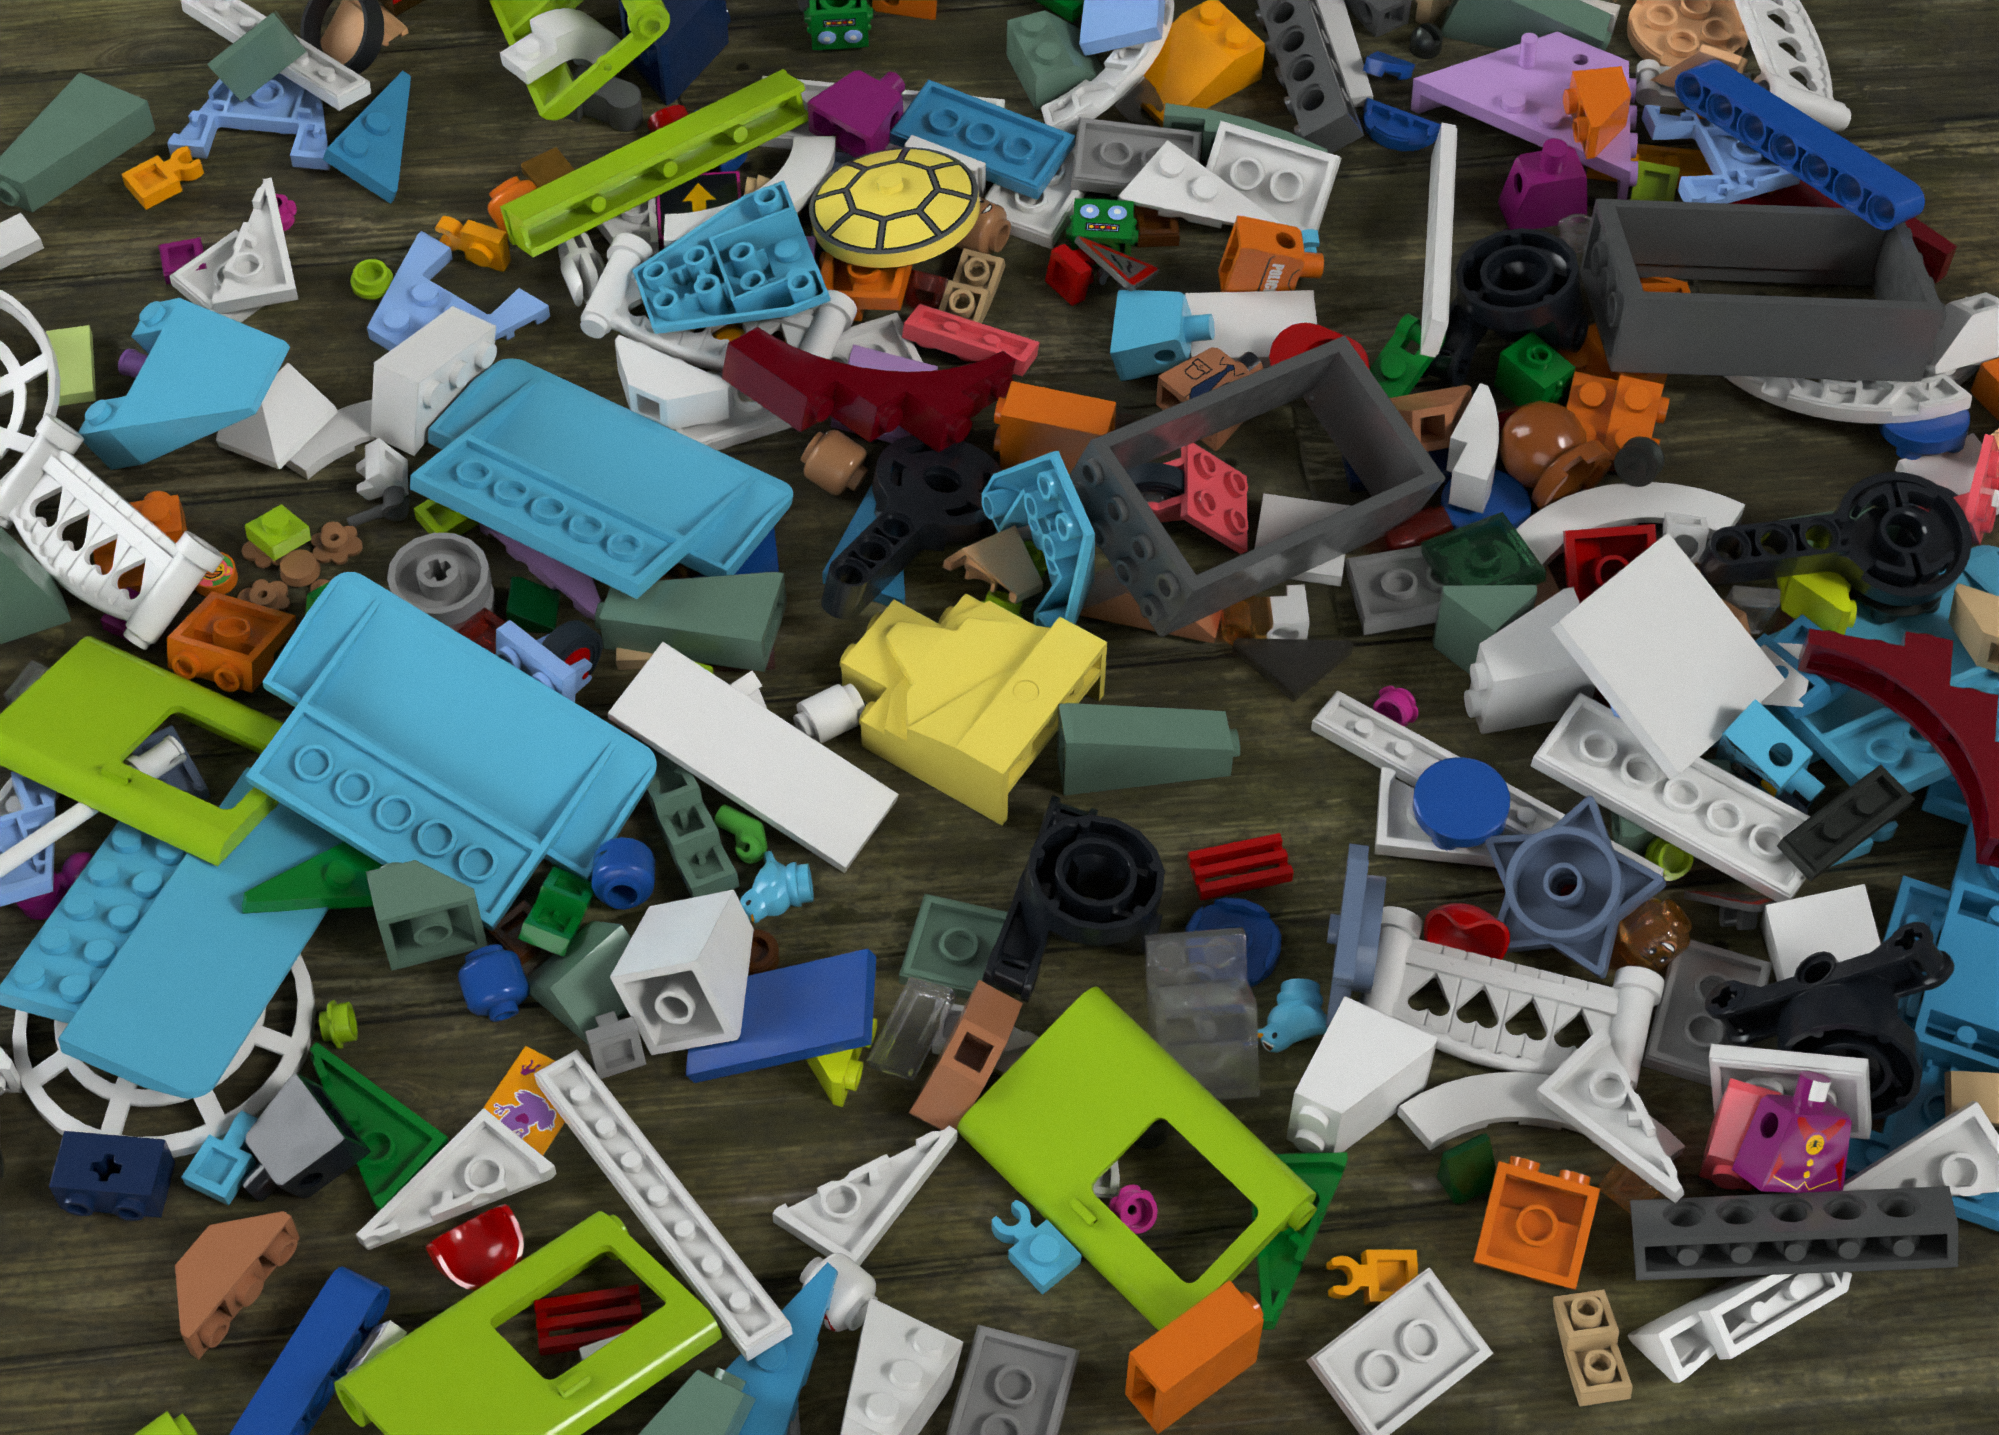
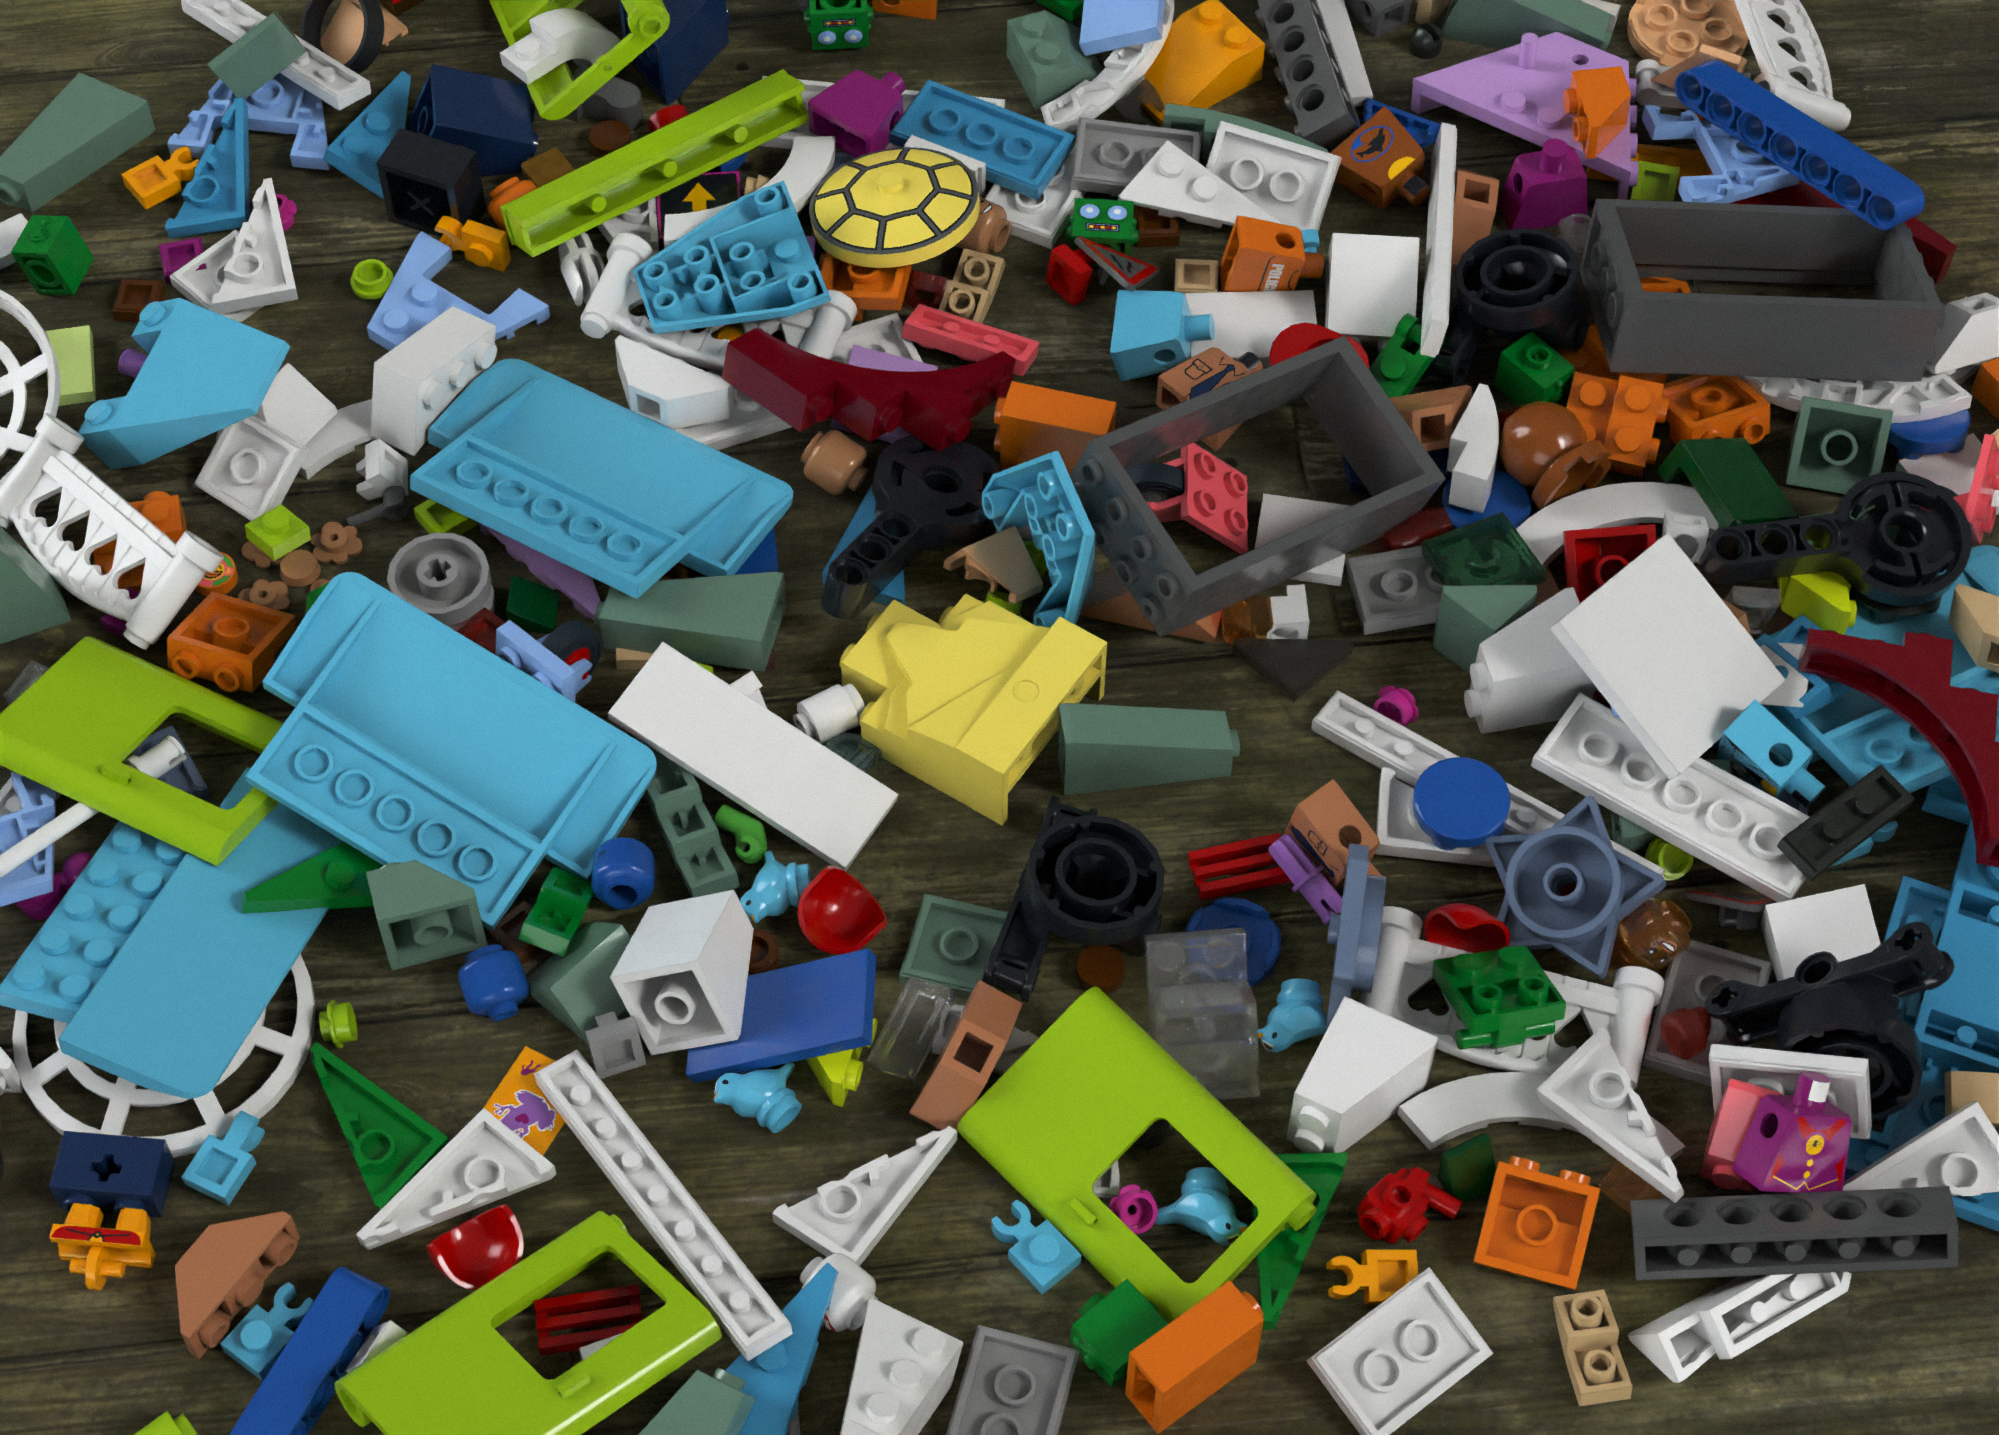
(52, 255): none -> green head
(103, 1250): none -> light orange hips
(134, 296): none -> reddish brown tile
(220, 187): none -> dark azure wing
(251, 467): none -> white tile
(263, 1334): none -> medium azure plate
(301, 1142): torso -> none
(428, 181): none -> black brick
(479, 114): none -> dark blue slope
(608, 137): none -> reddish brown tile
(760, 1096): none -> medium azure animal
(839, 912): none -> red helmet
(855, 750): none -> clear light blue tile
(1101, 968): none -> reddish brown tile
(1113, 1328): none -> green head
(1196, 276): none -> tan tile
(1205, 1207): none -> medium azure animal
(1306, 877): none -> medium lavender axle
(1326, 826): none -> nougat torso
(1370, 286): none -> white slope
(1380, 62): blue tile -> none
(1382, 162): none -> dark orange torso
(1398, 1206): none -> red piece
(1473, 210): none -> nougat slope
(1499, 997): none -> green plate
(1639, 461): pearl dark grey wheel -> none
(1686, 1031): none -> clear red tile
(1715, 409): none -> orange plate
(1728, 481): none -> dark green panel
(1836, 444): none -> sand green slope

